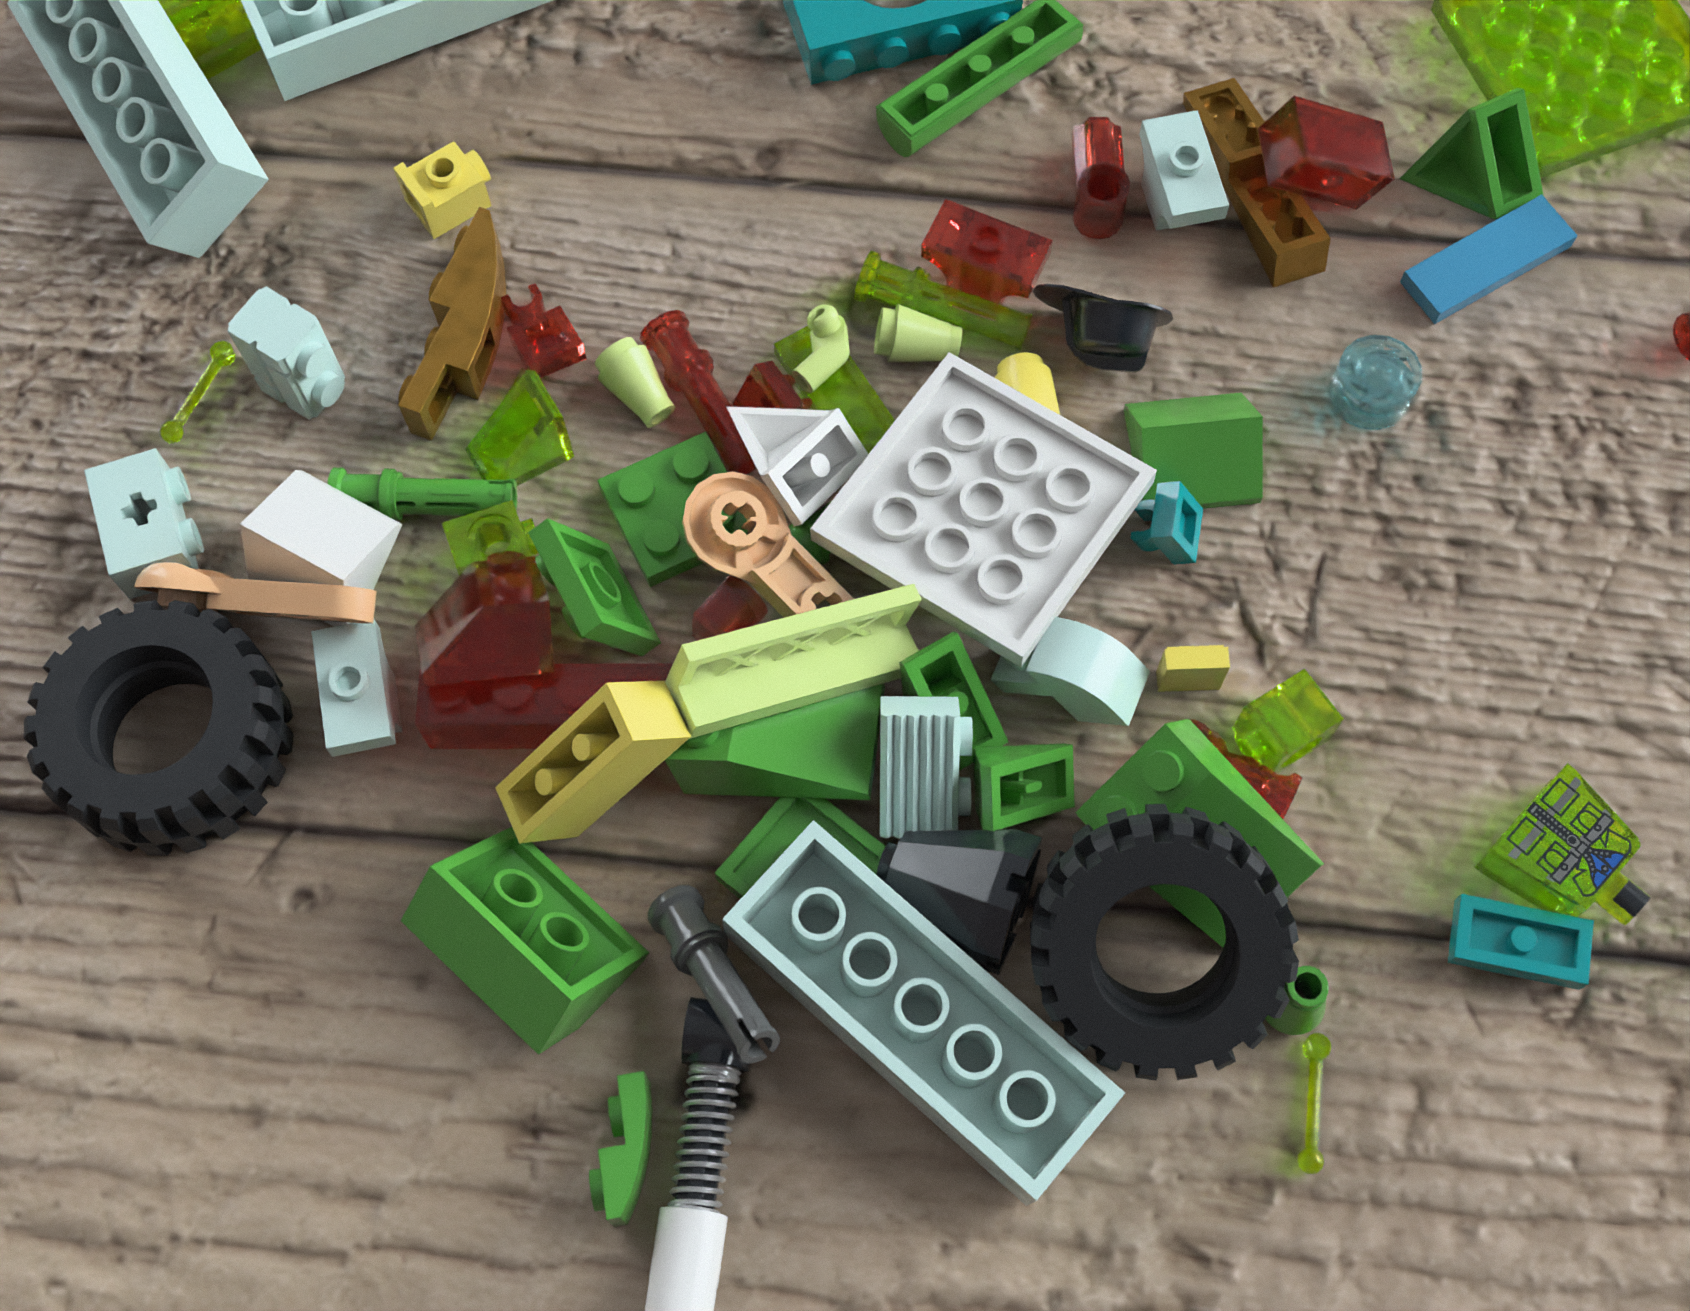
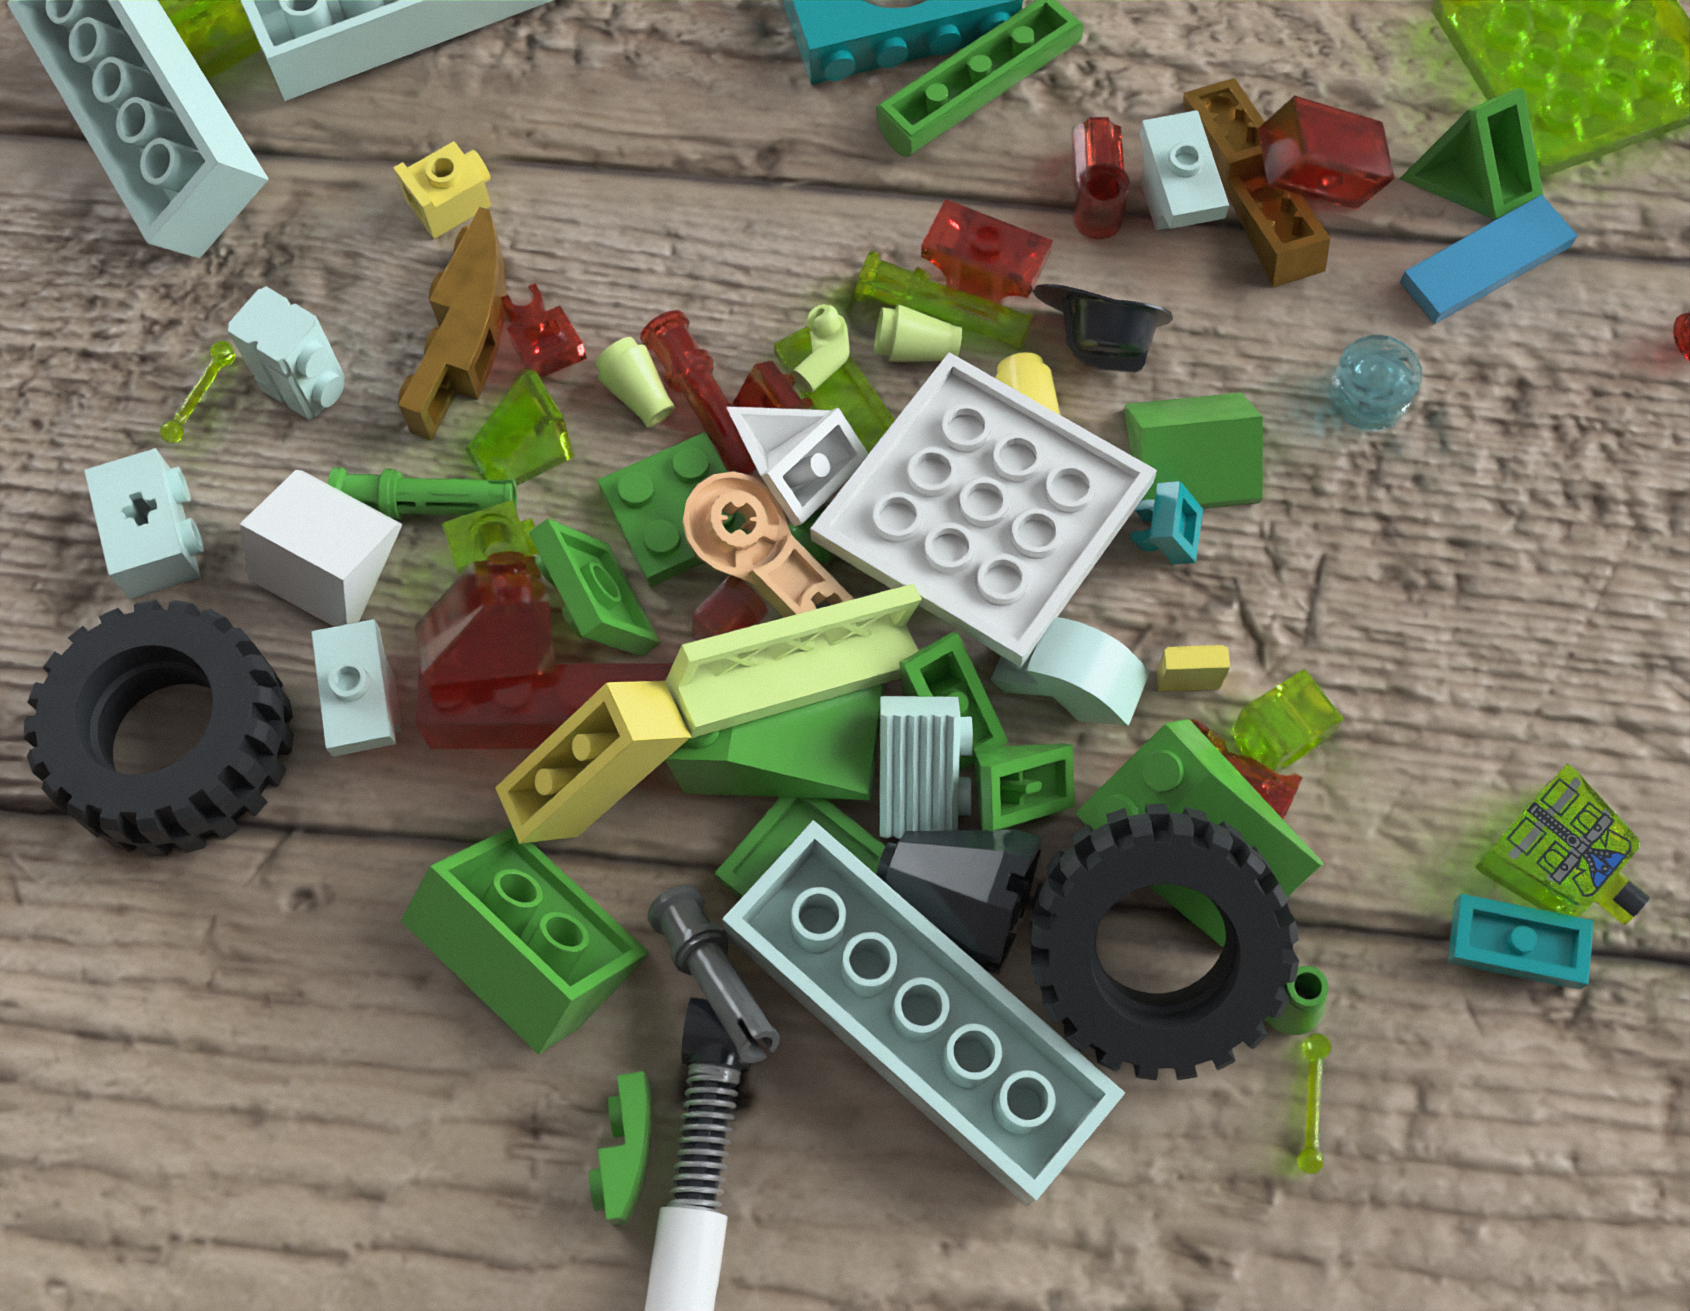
(257, 597): light nougat beam -> none

